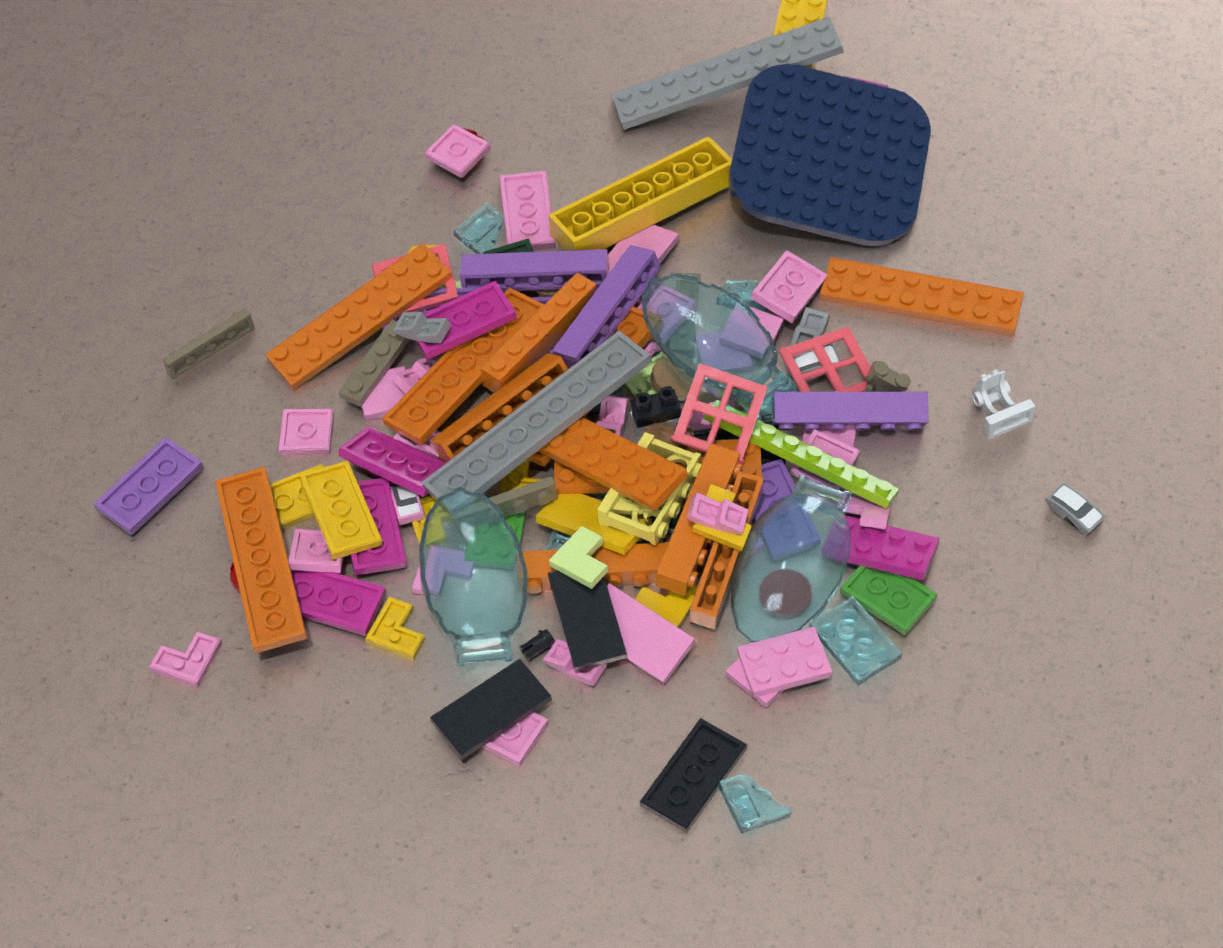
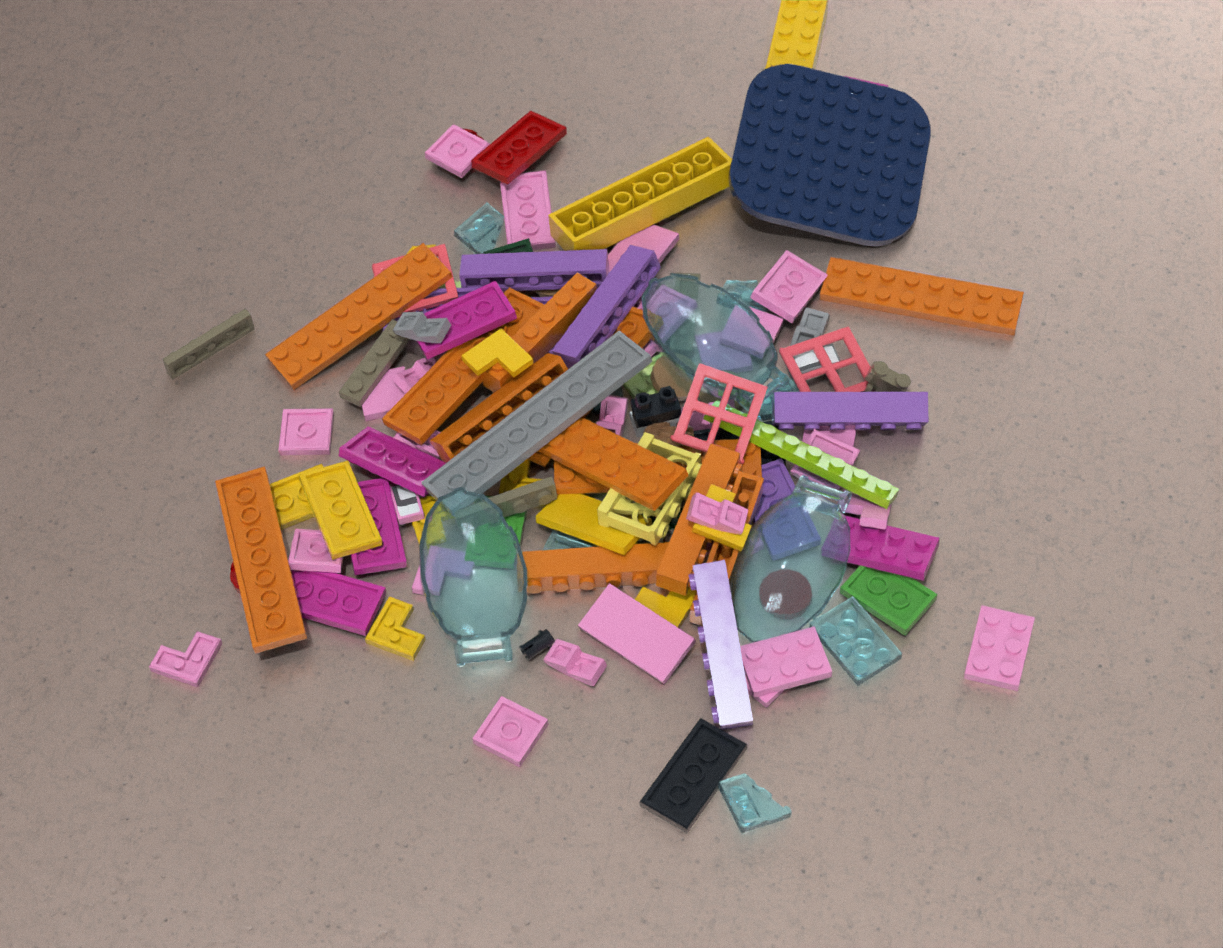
(148, 486): medium lavender plate -> none
(490, 709): black tile -> none
(497, 349): none -> yellow tile
(519, 147): none -> red plate
(575, 558): yellowish green tile -> none
(587, 621): black tile -> none
(722, 645): none -> brick
(725, 73): light grey plate -> none
(995, 389): white tile -> none
(999, 648): none -> bright pink plate
(1076, 507): slope -> none

